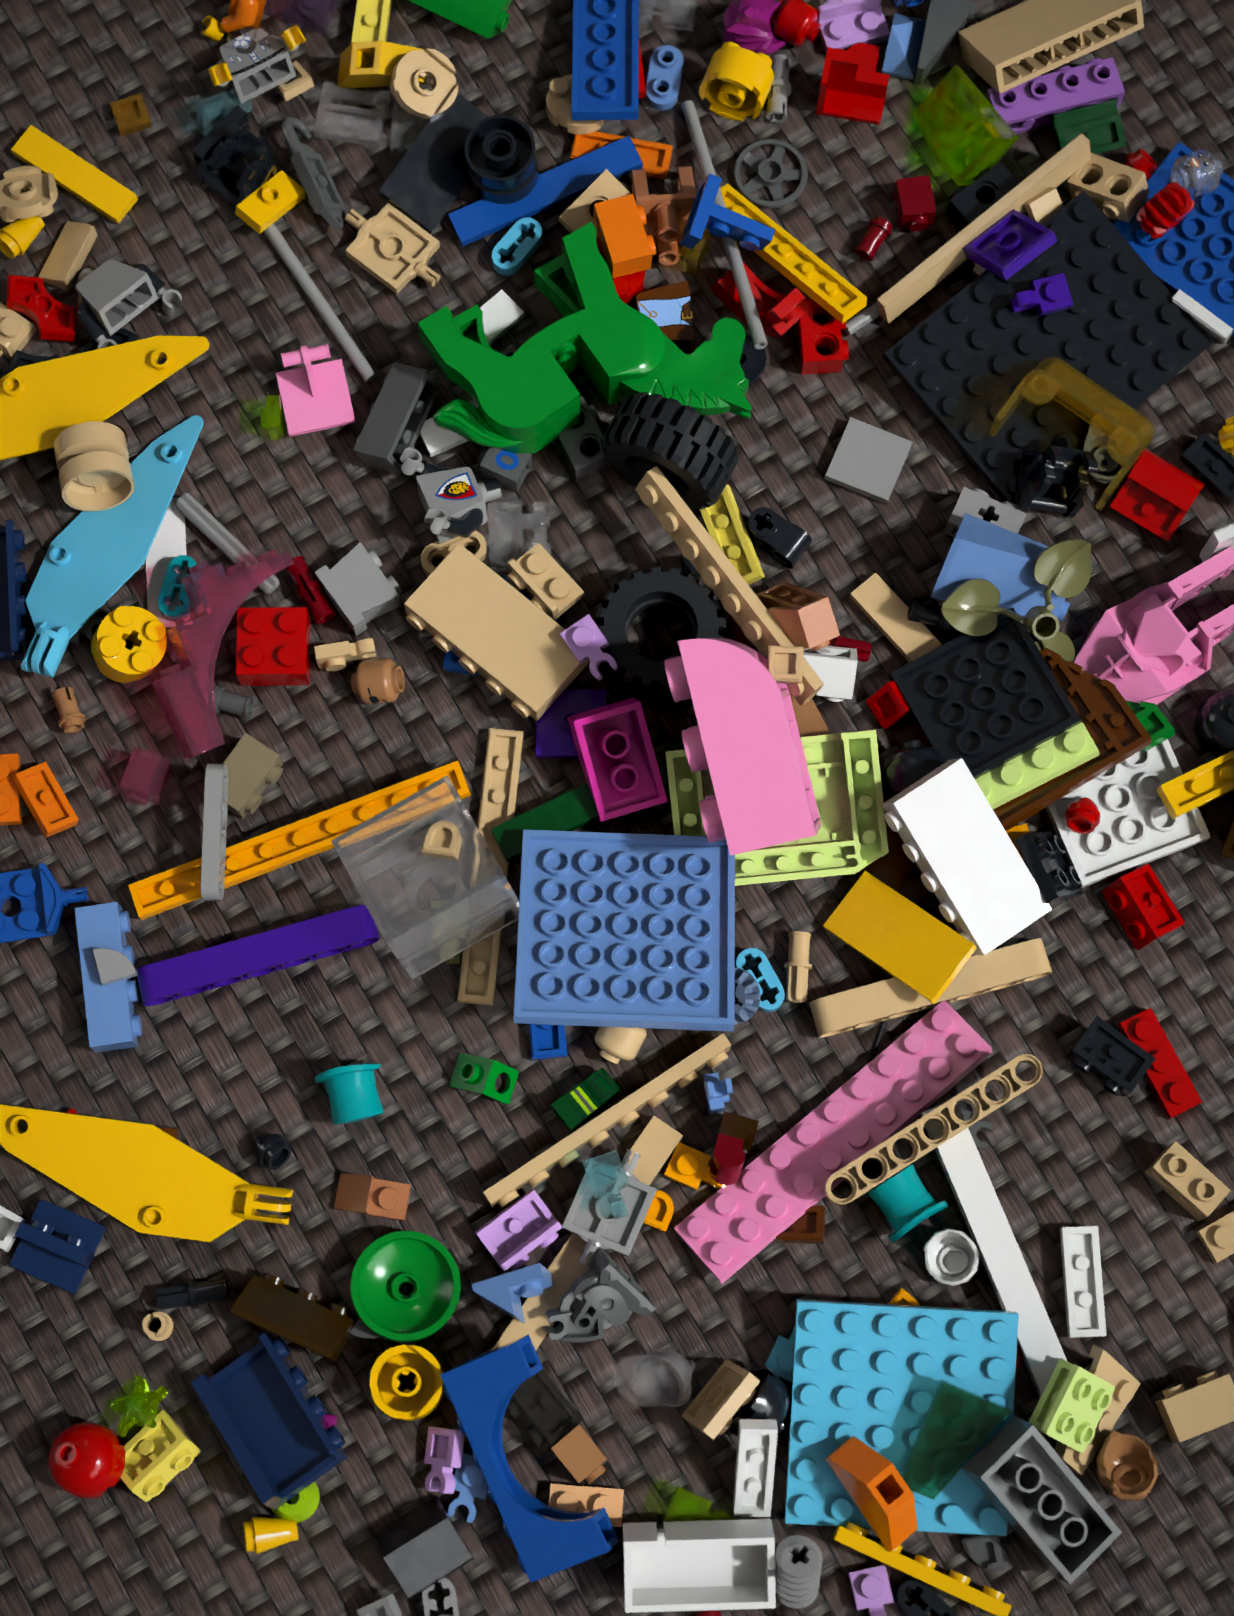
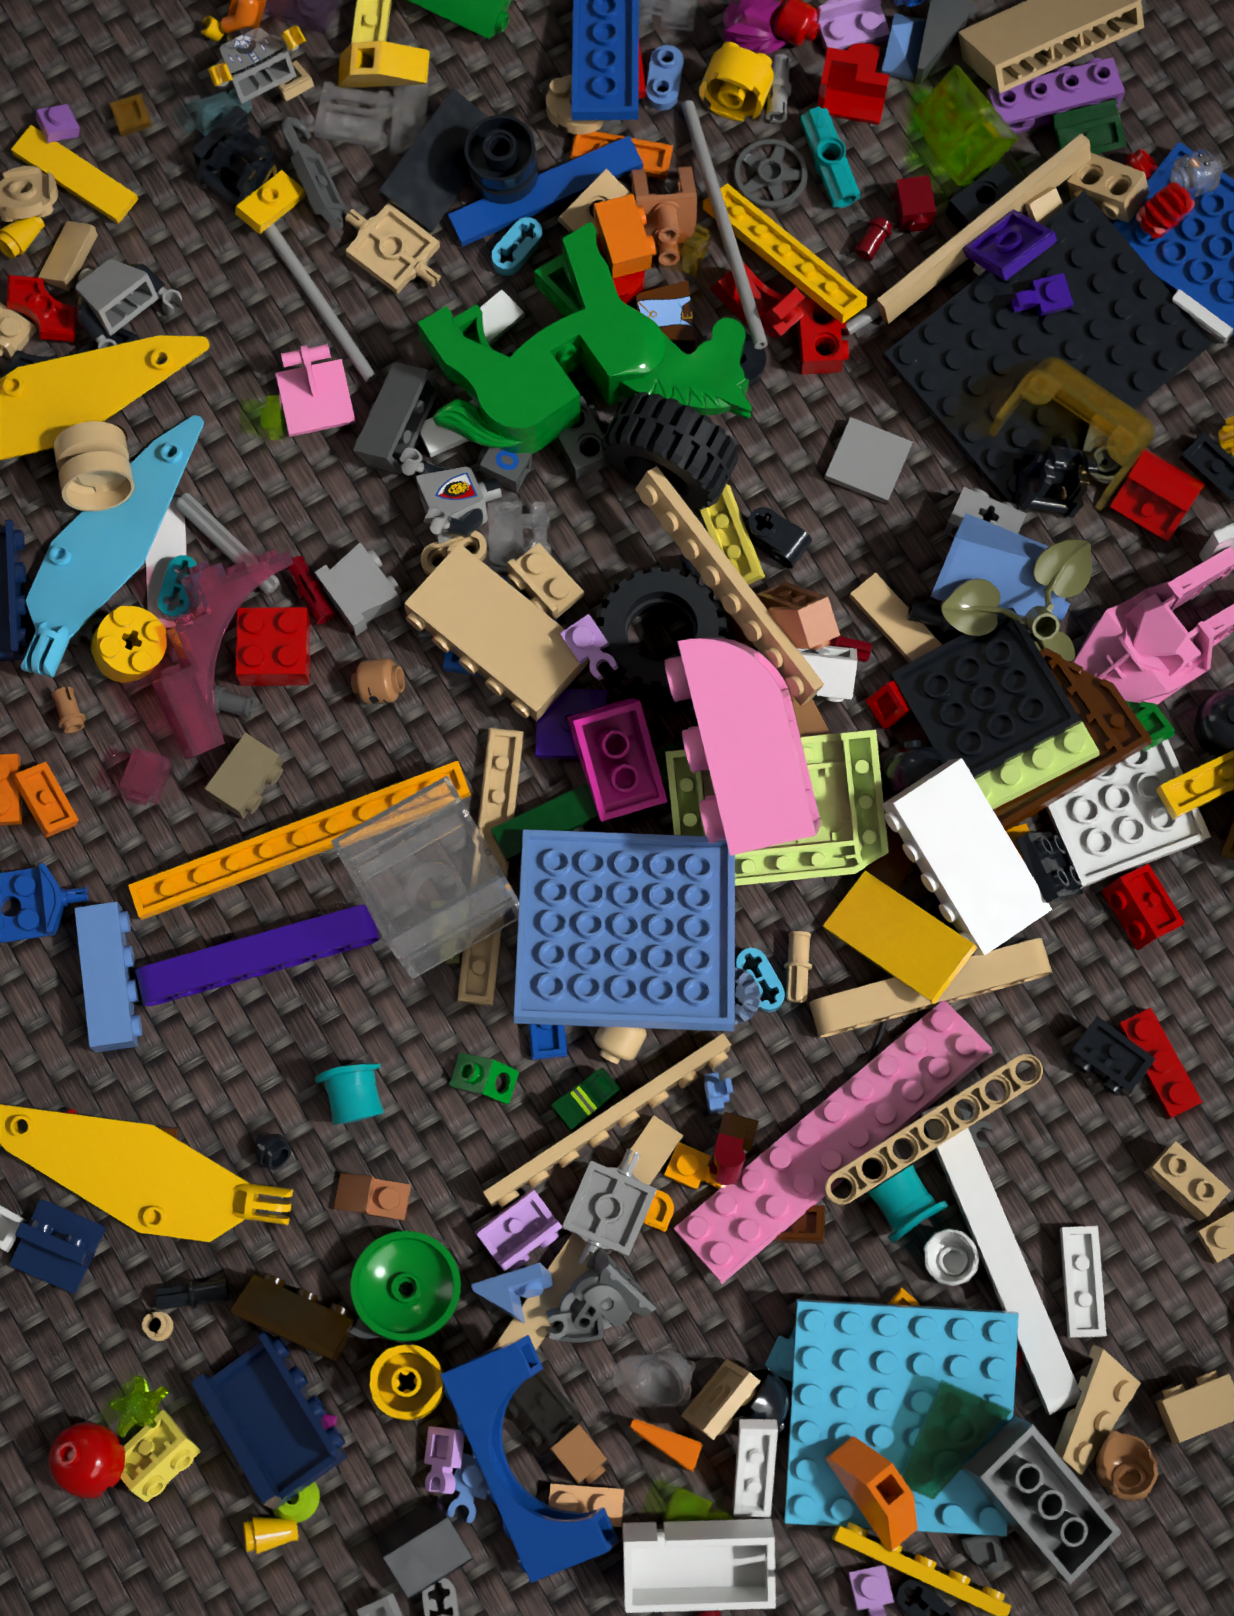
(57, 123): none -> medium lavender plate
(113, 966): light grey tile -> none
(214, 832): light grey beam -> none
(339, 654): tan plate -> none
(406, 85): tan plate -> none
(442, 841): tan tile -> none
(607, 1178): clear light blue plate -> none
(677, 1447): none -> orange slope
(722, 221): blue bracket -> none
(786, 664): tan tile -> none
(797, 1571): light grey piece -> none
(825, 141): none -> teal piece
(1072, 1405): yellowish green bracket -> none
(1082, 816): red plate -> none

